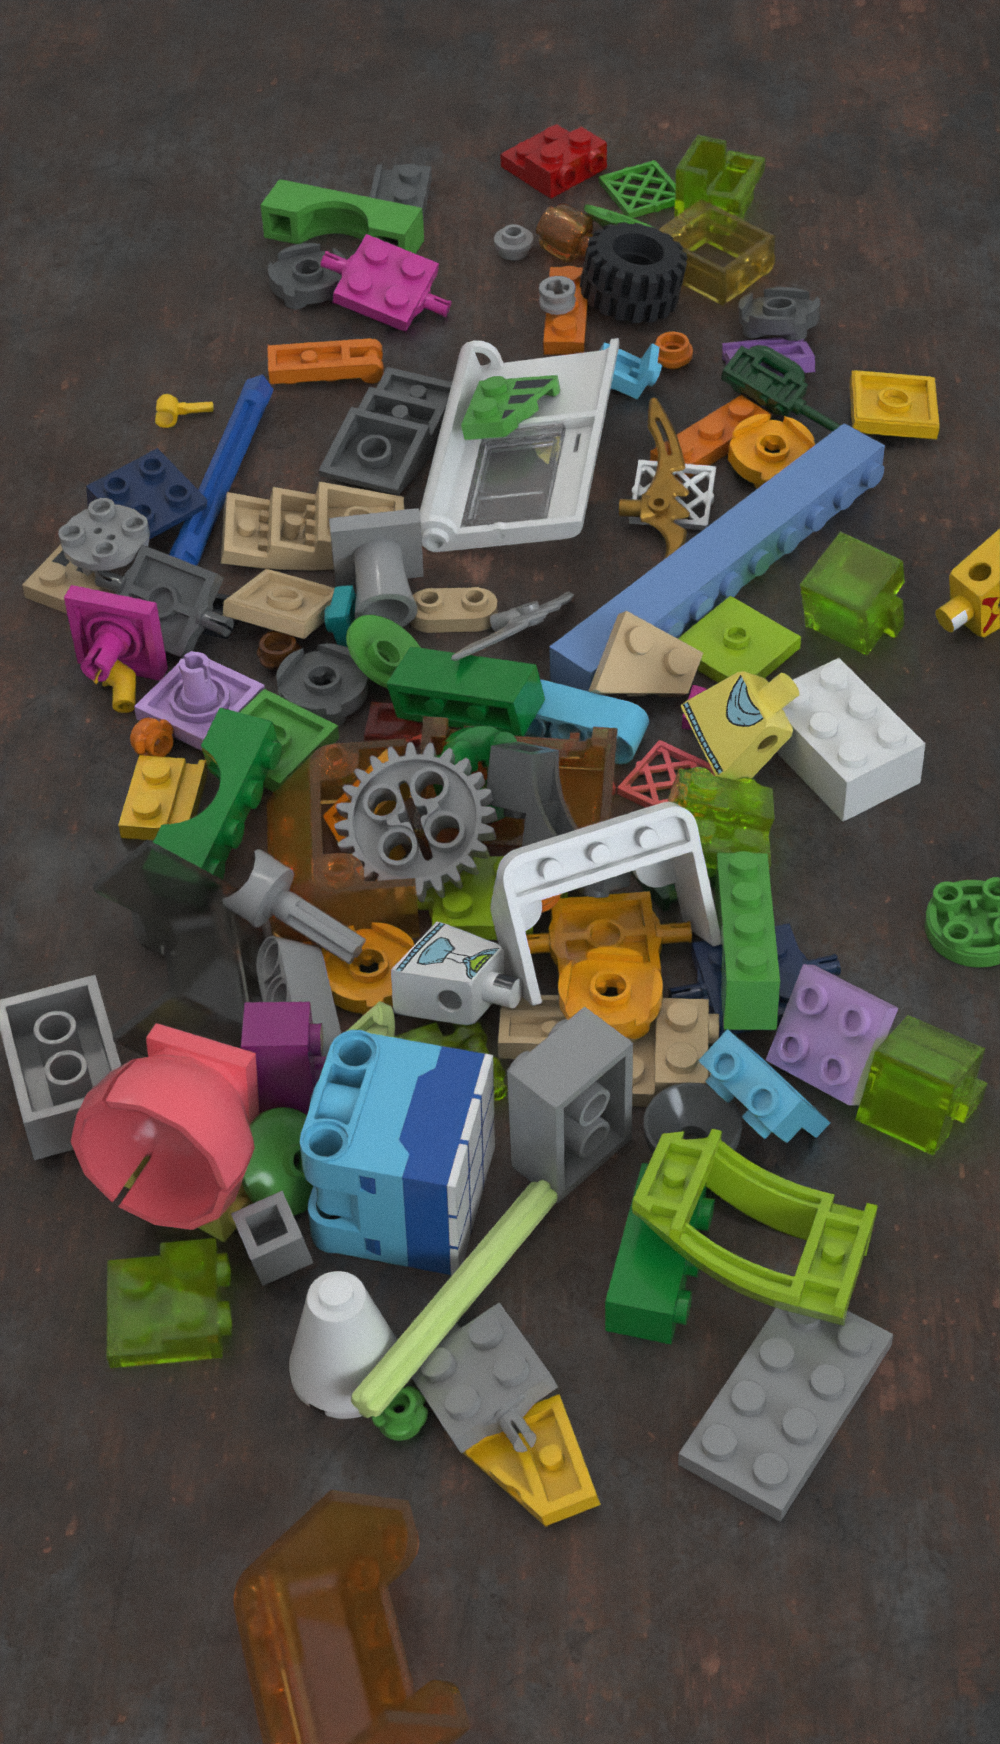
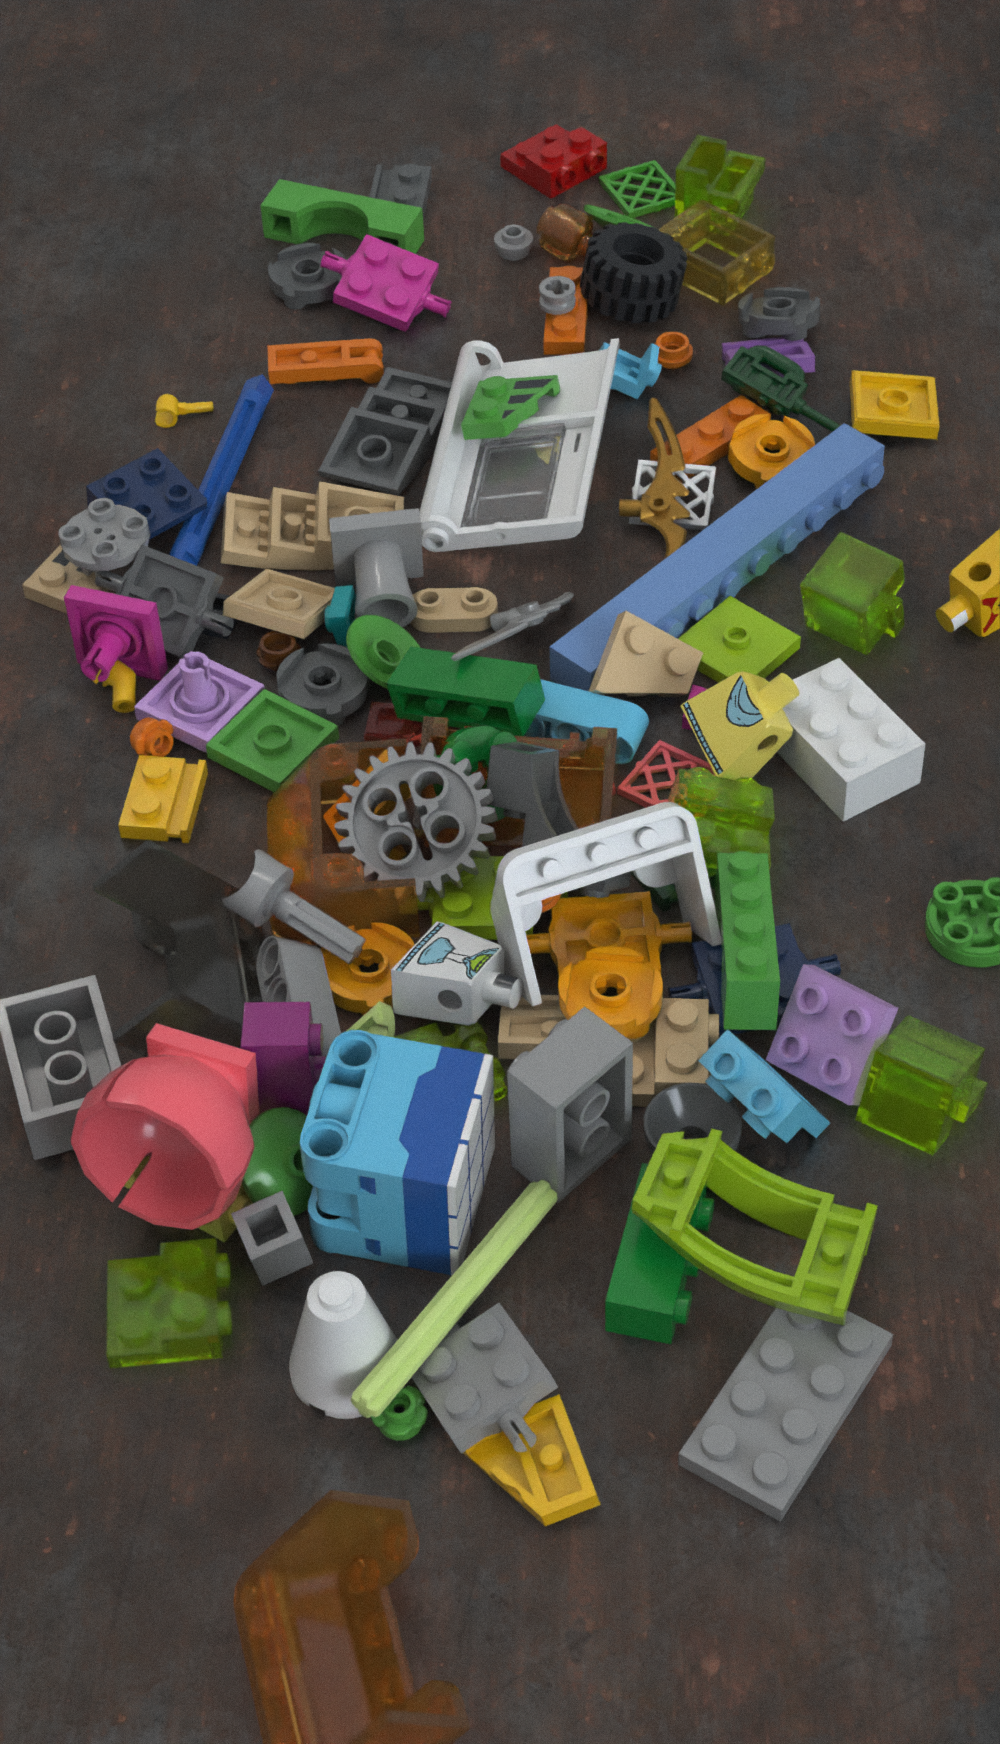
(239, 754): green arch -> none

